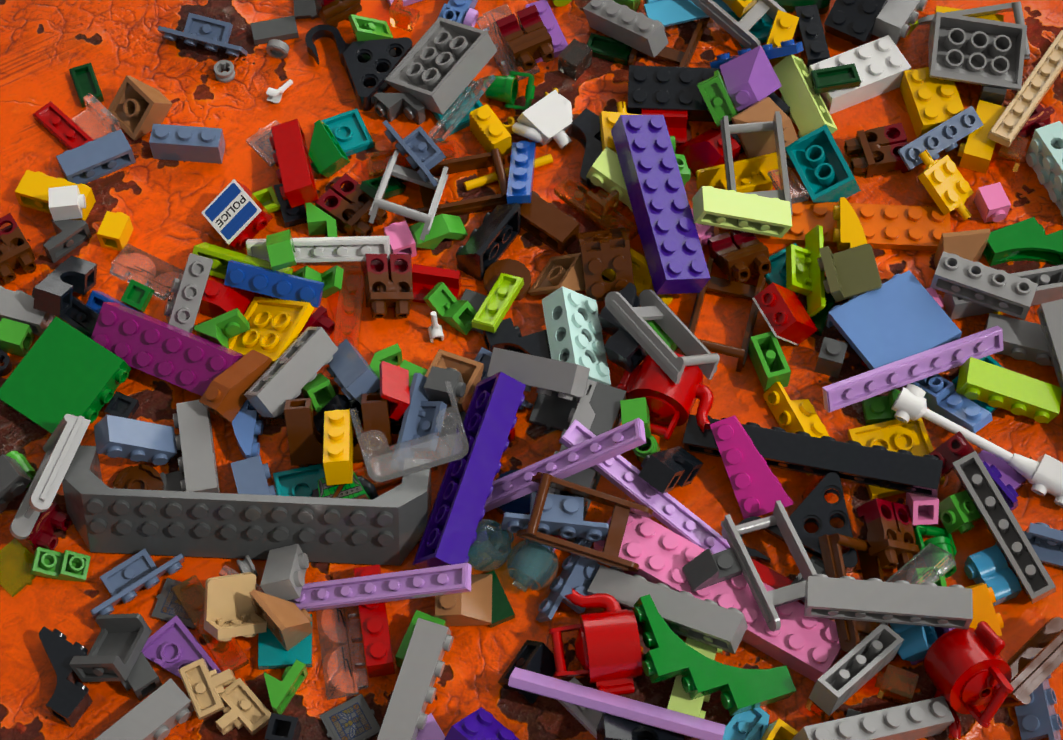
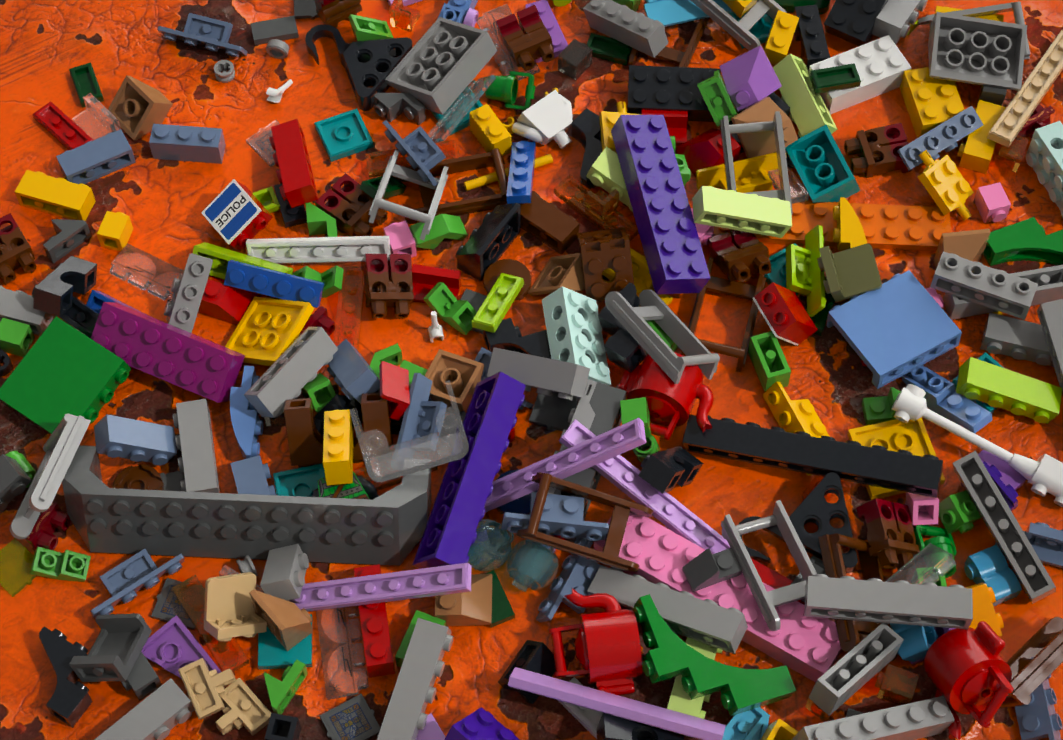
(66, 202): white brick -> none
(122, 406): black plate -> none
(137, 295): green tile -> none
(223, 327): bright green slope -> none
(227, 391): dark orange slope -> none
(281, 250): bright green slope -> none
(326, 151): green slope -> none
(436, 387): dark grey brick -> none
(748, 471): dark pink wing -> none
(787, 48): blue plate -> none
(831, 357): dark grey brick -> none
(912, 369): lavender tile -> none
(951, 451): dark red hips -> none

